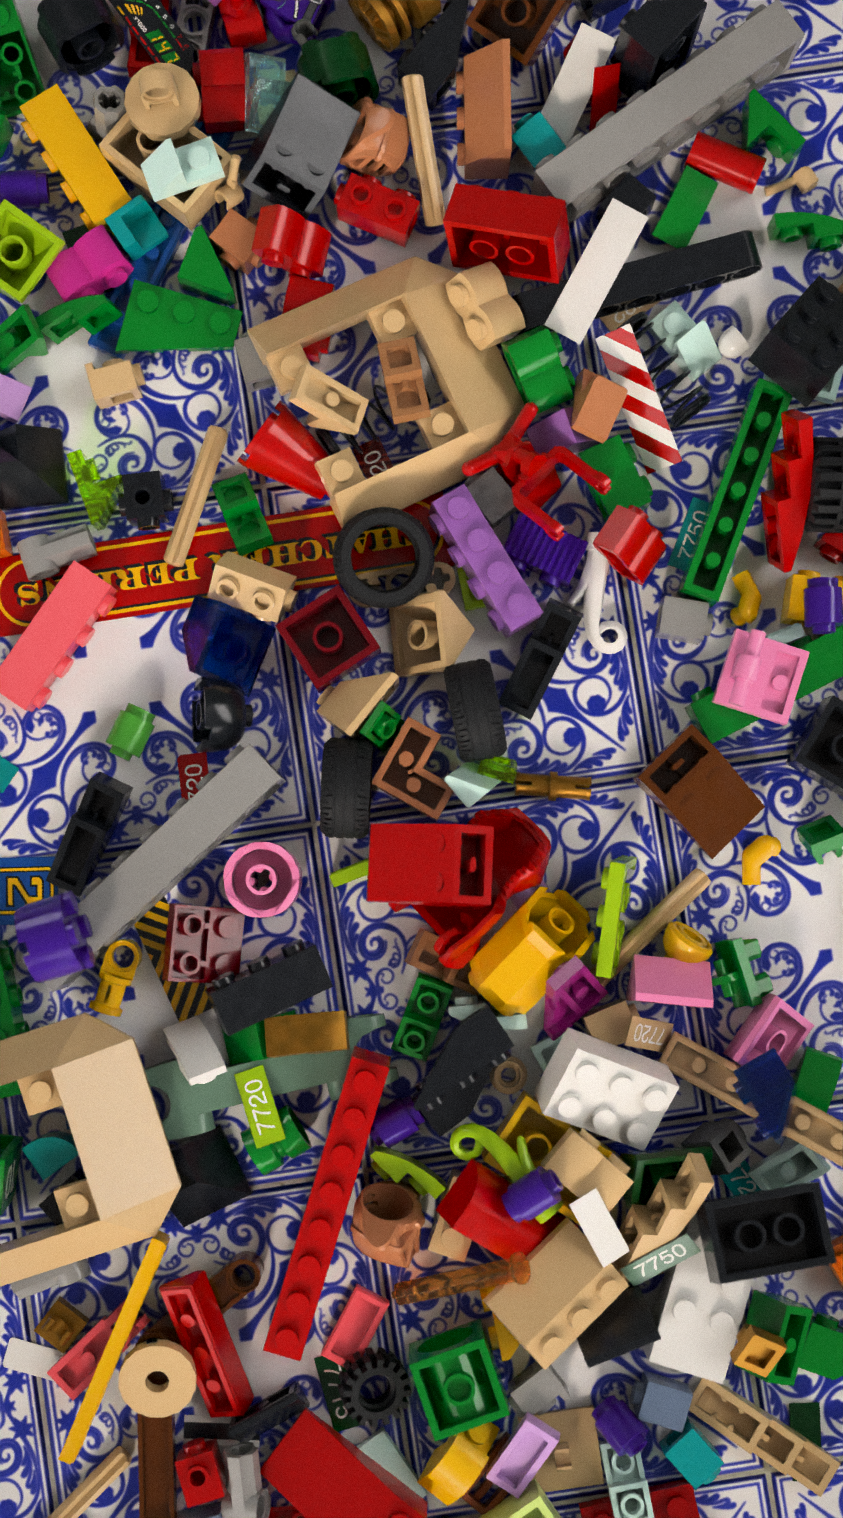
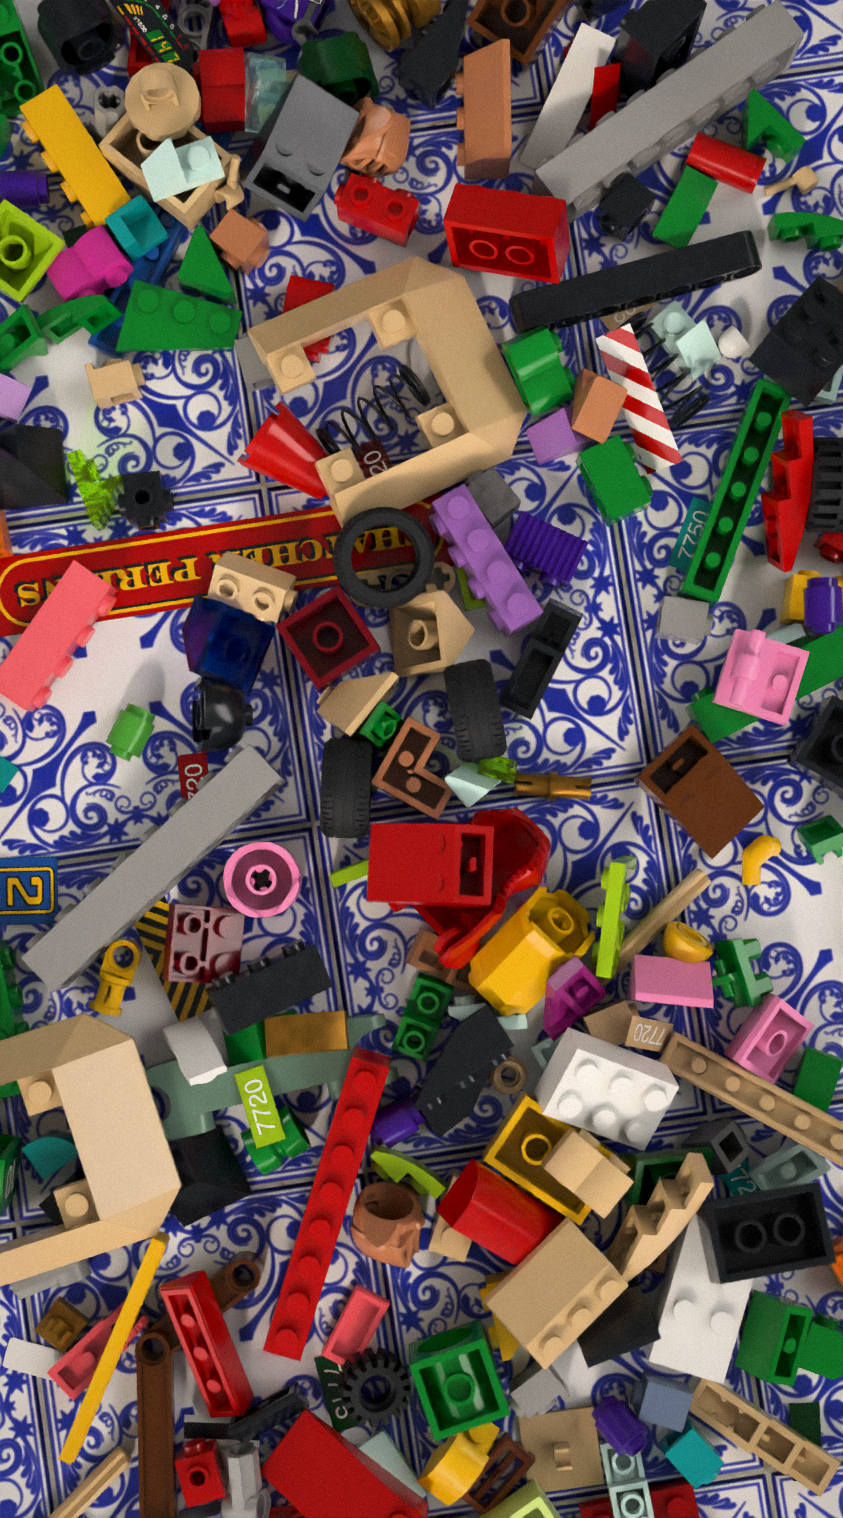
(46, 554): light grey piece -> none
(54, 937): dark purple brick -> none
(89, 833): black slope -> none
(155, 1399): tan tile -> none
(195, 496): tan axle -> none
(242, 514): green slope -> none
(291, 242): red brick -> none
(328, 401): tan slope -> none
(403, 380): medium nougat slope -> none
(423, 149): tan axle -> none
(463, 1280): clear orange axle -> none
(484, 304): tan brick -> none
(513, 1164): lime plant -> none
(522, 1455): lavender tile -> none
(532, 473): red piece -> none
(532, 1194): dark purple brick -> none
(536, 138): teal brick -> none
(592, 586): white plant -> none
(596, 271): white sticker -> none
(599, 1227): white sticker -> none
(630, 543): red brick -> none
(660, 1260): sand green sticker -> none
(749, 602): yellow arm -> none
(757, 1350): pearl gold tile -> none
(770, 1090): clear blue slope -> none

